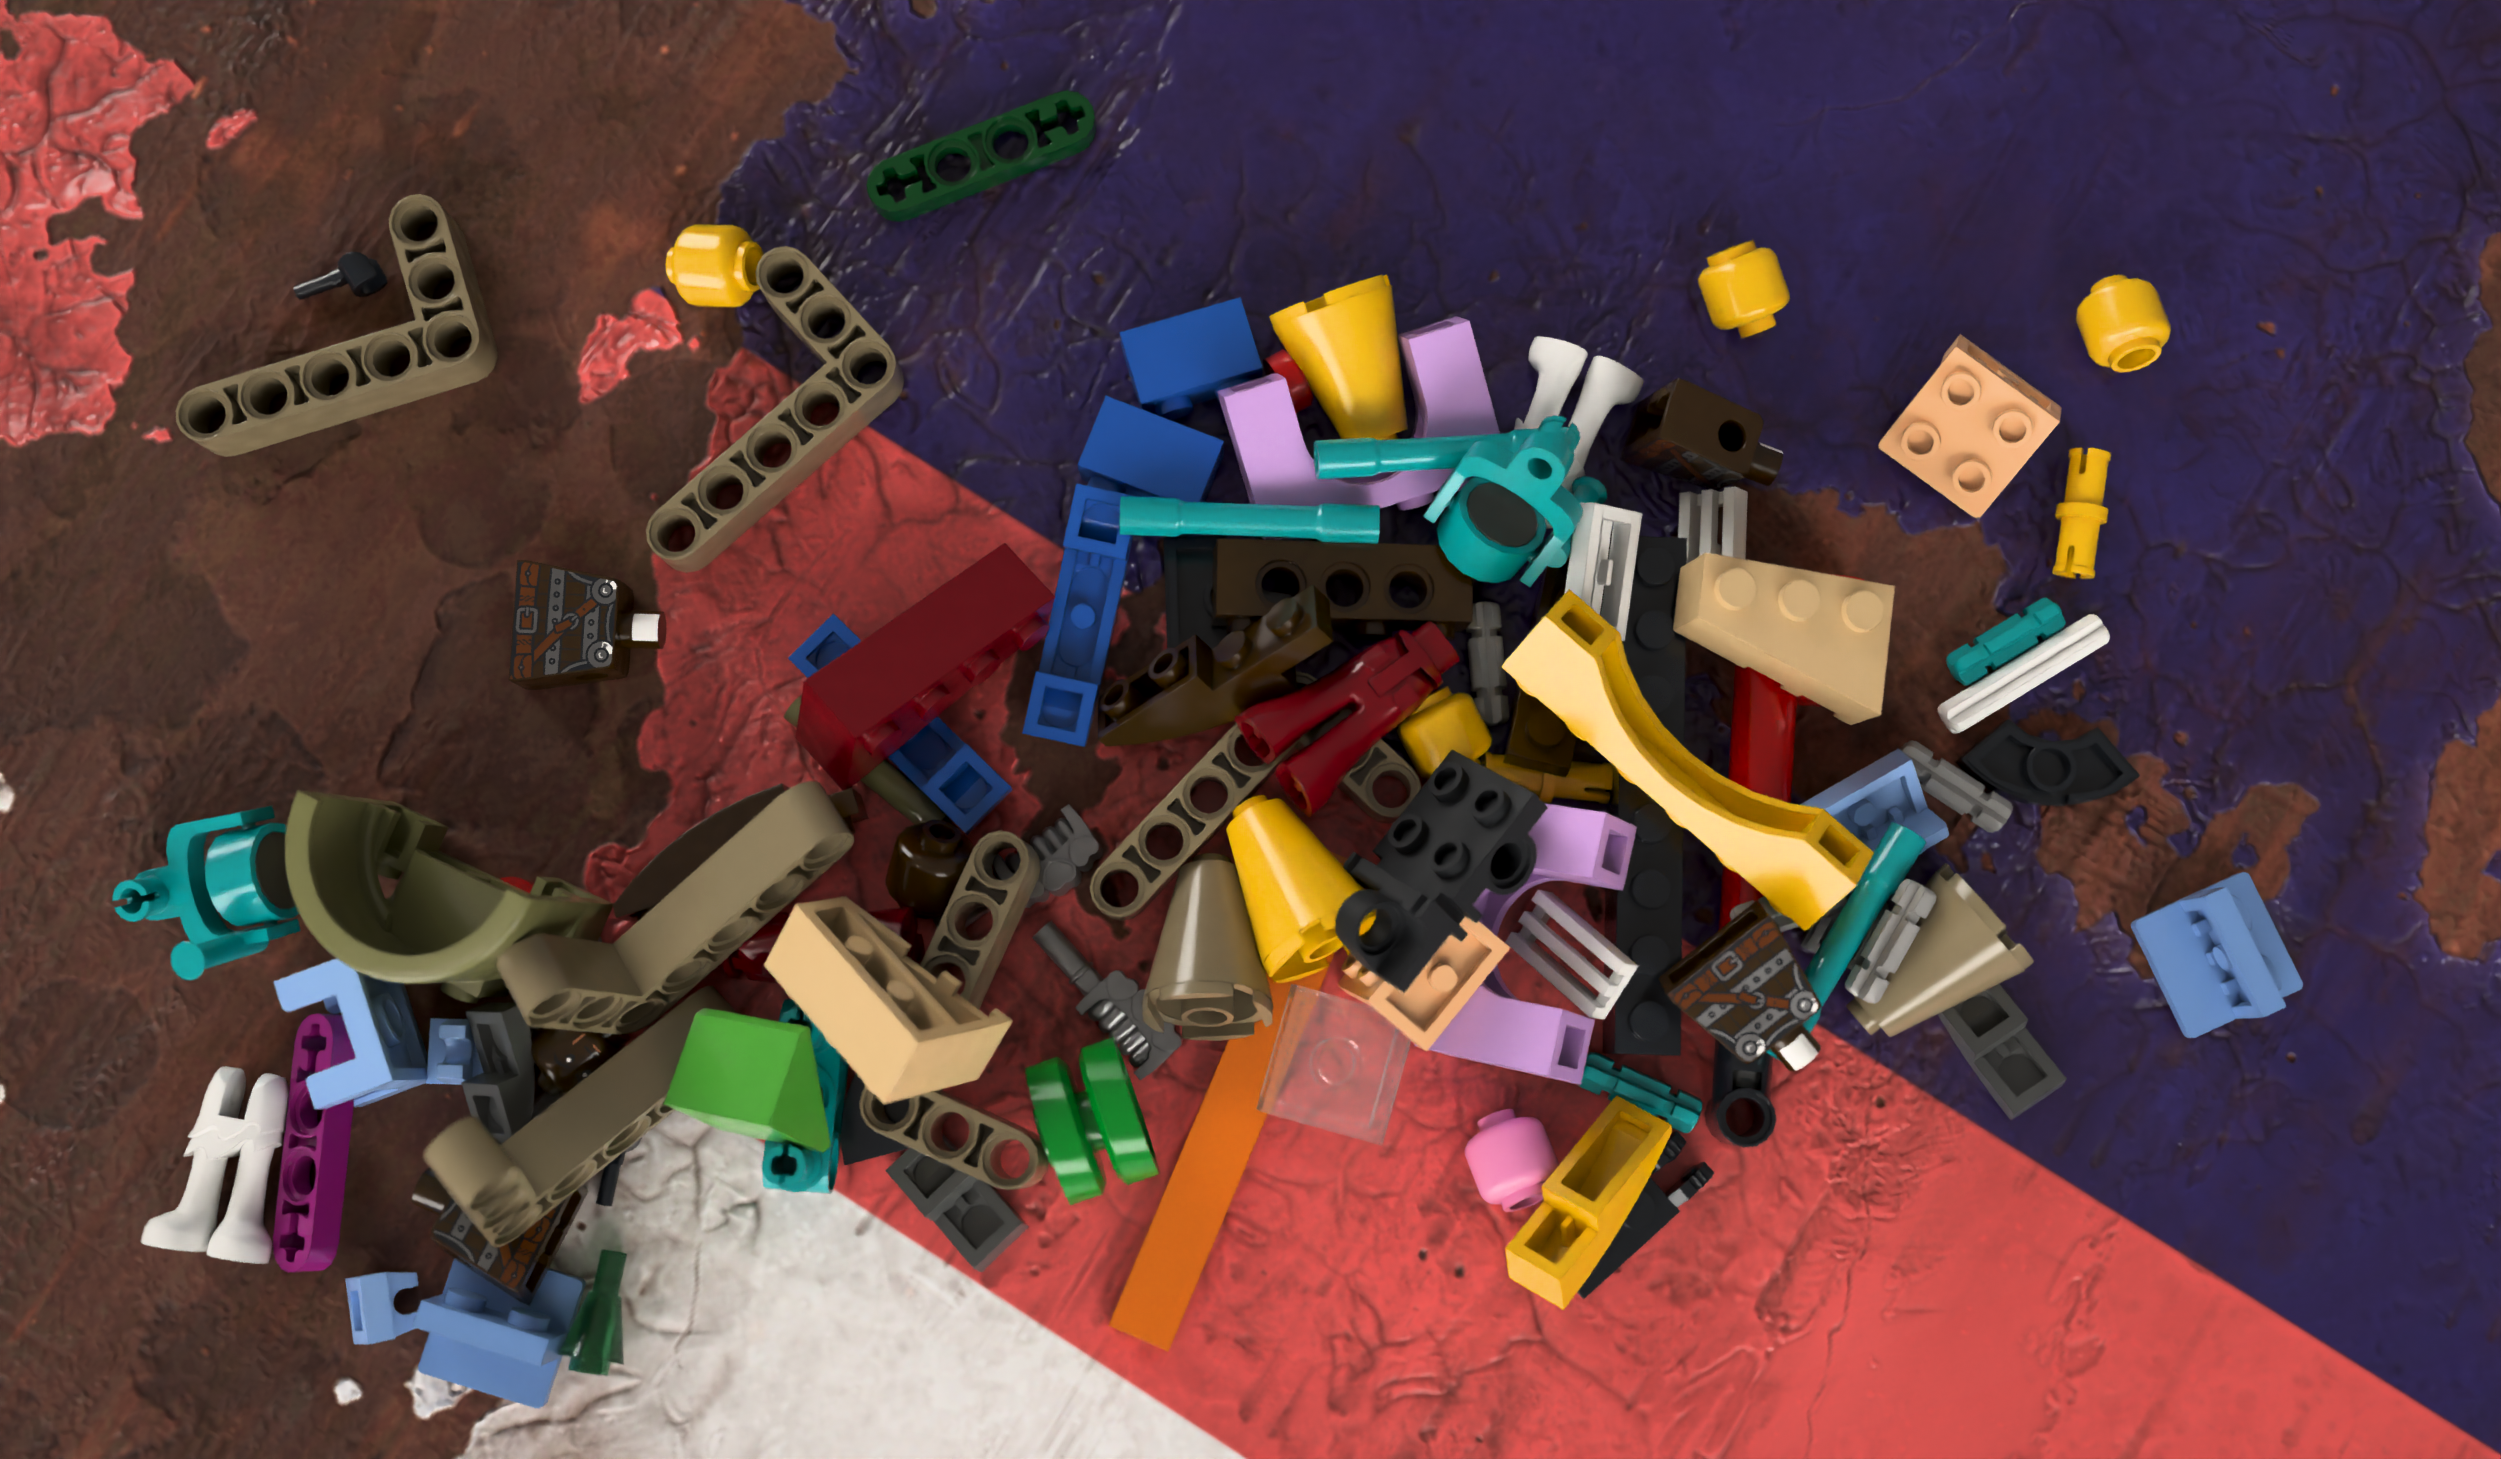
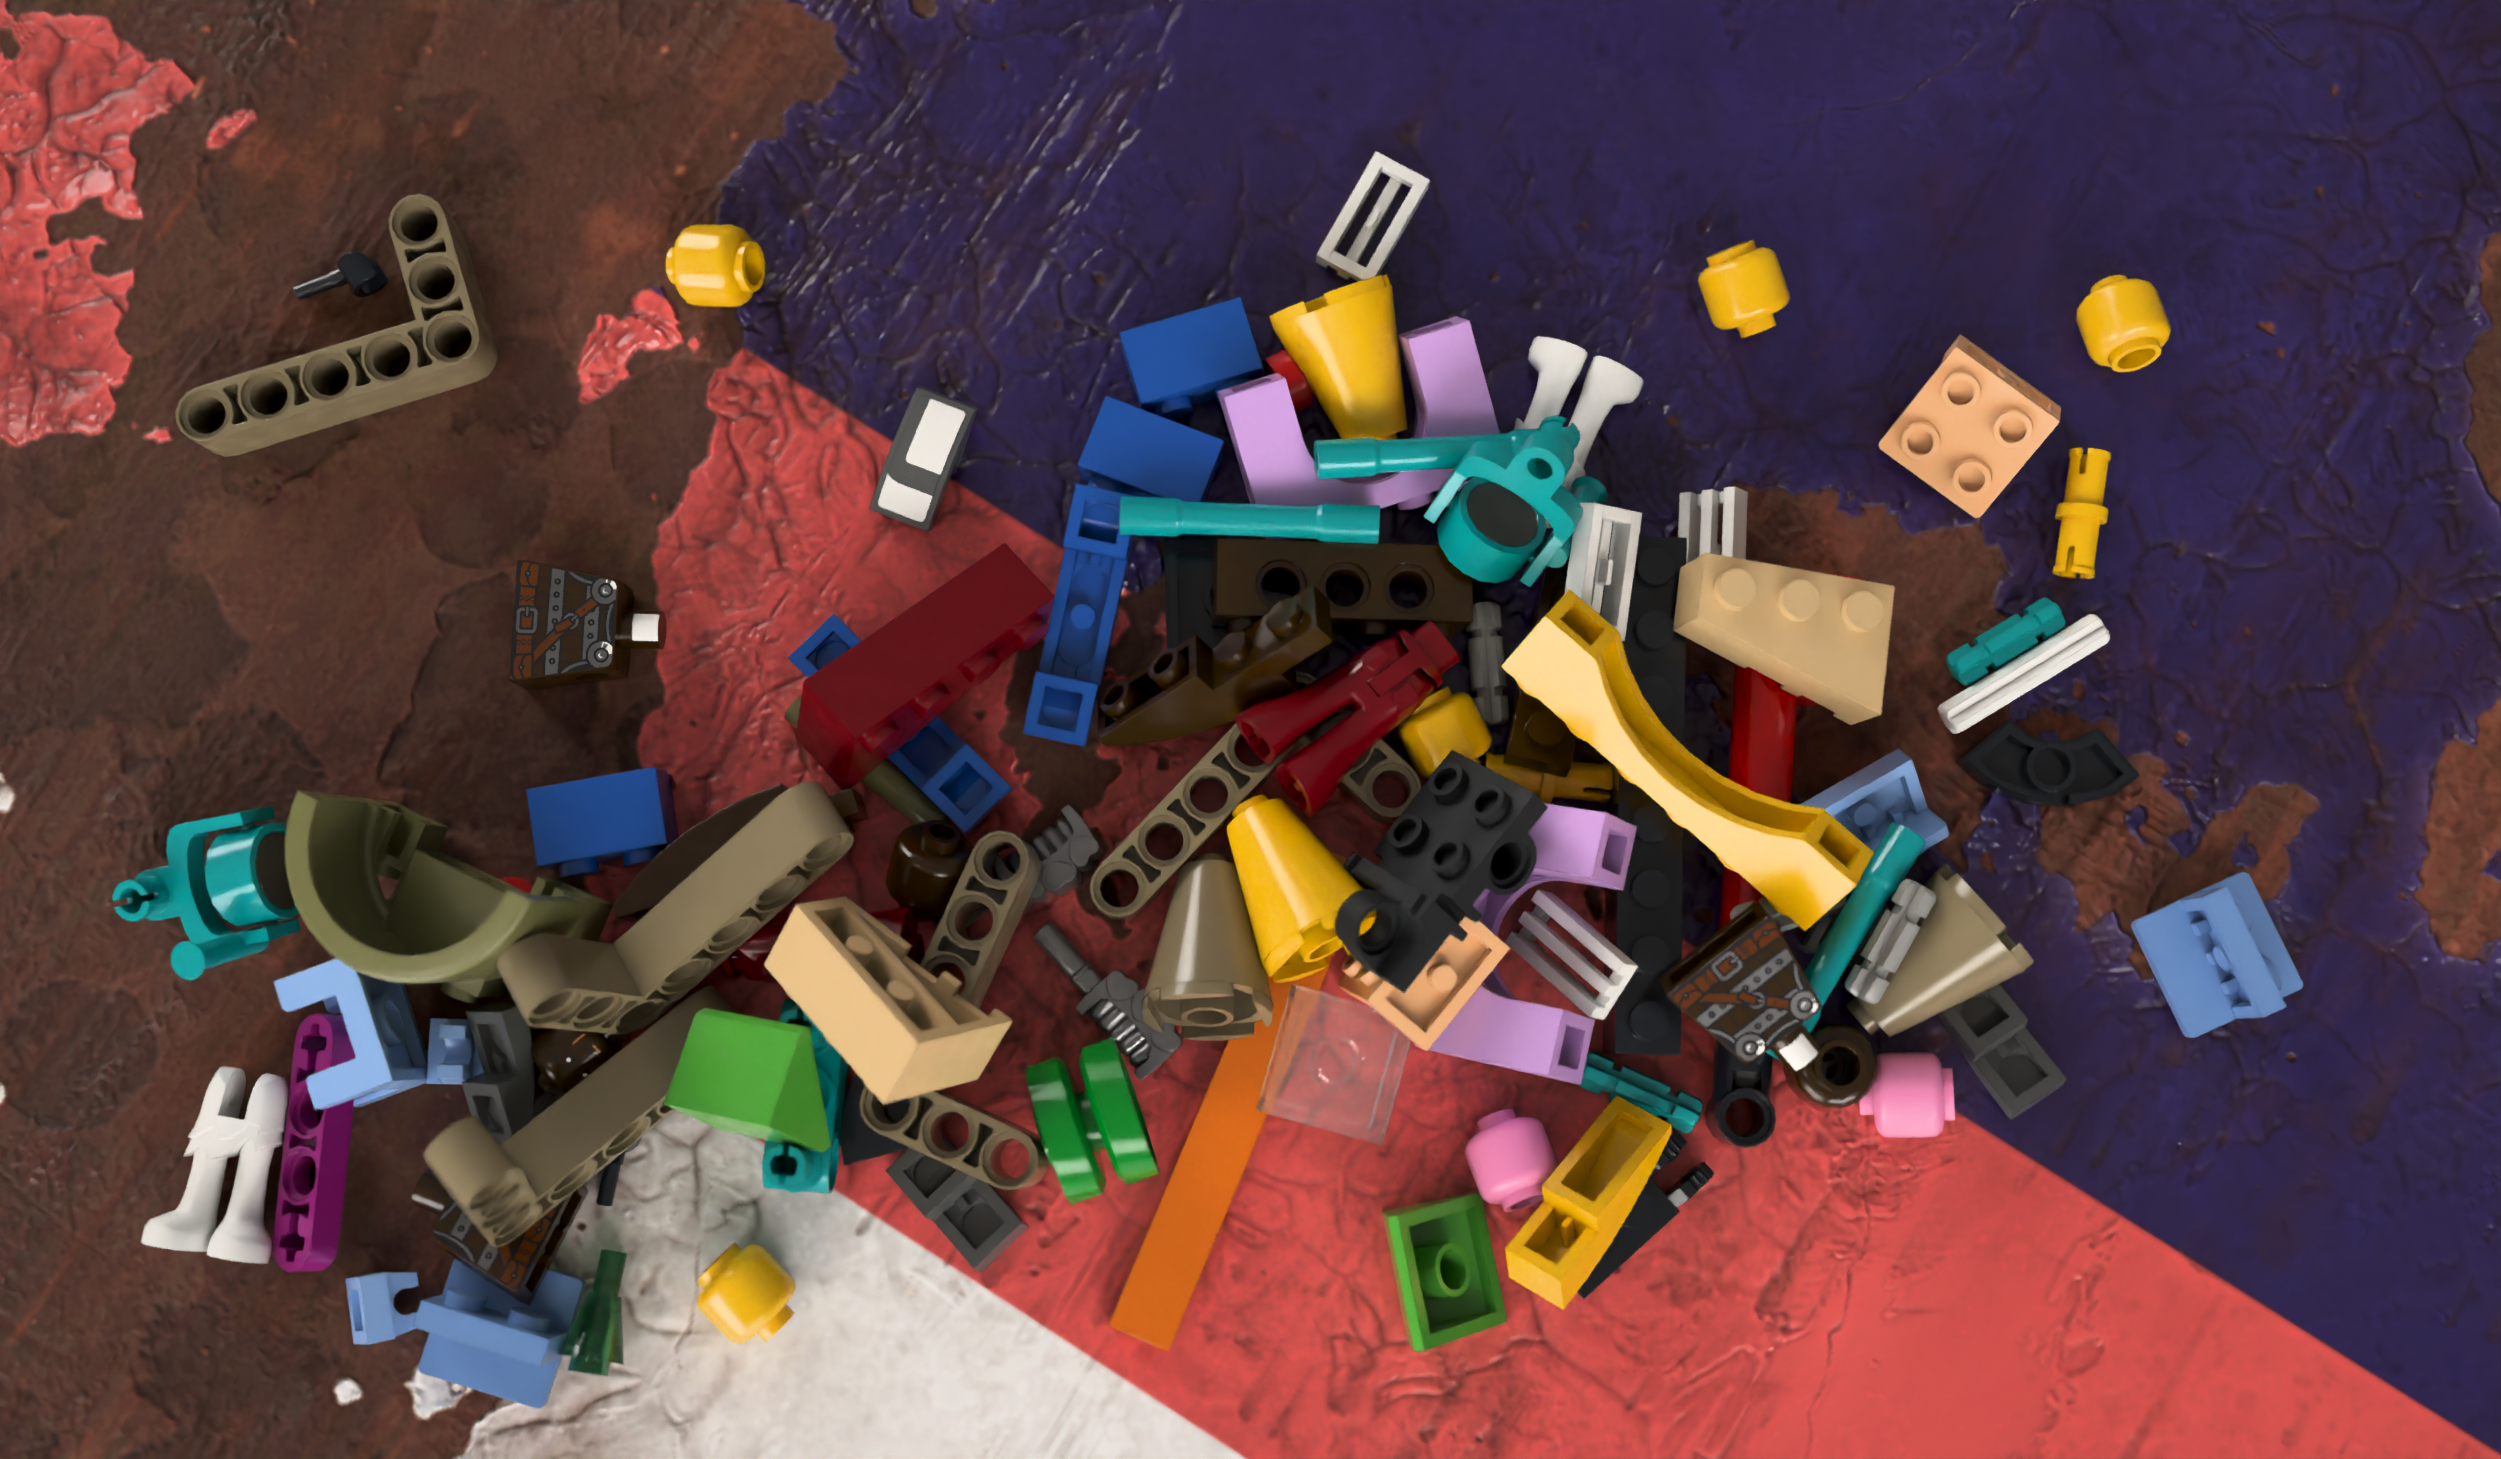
(602, 821): none -> blue brick
(746, 1293): none -> yellow head
(787, 422): dark tan beam -> none
(923, 458): none -> slope
(986, 166): dark green beam -> none
(1348, 265): none -> white tile
(1444, 1270): none -> bright green slope
(1699, 438): dark brown torso -> none
(1851, 1071): none -> dark brown head
(1910, 1095): none -> bright pink head
(1958, 789): light grey axle -> none

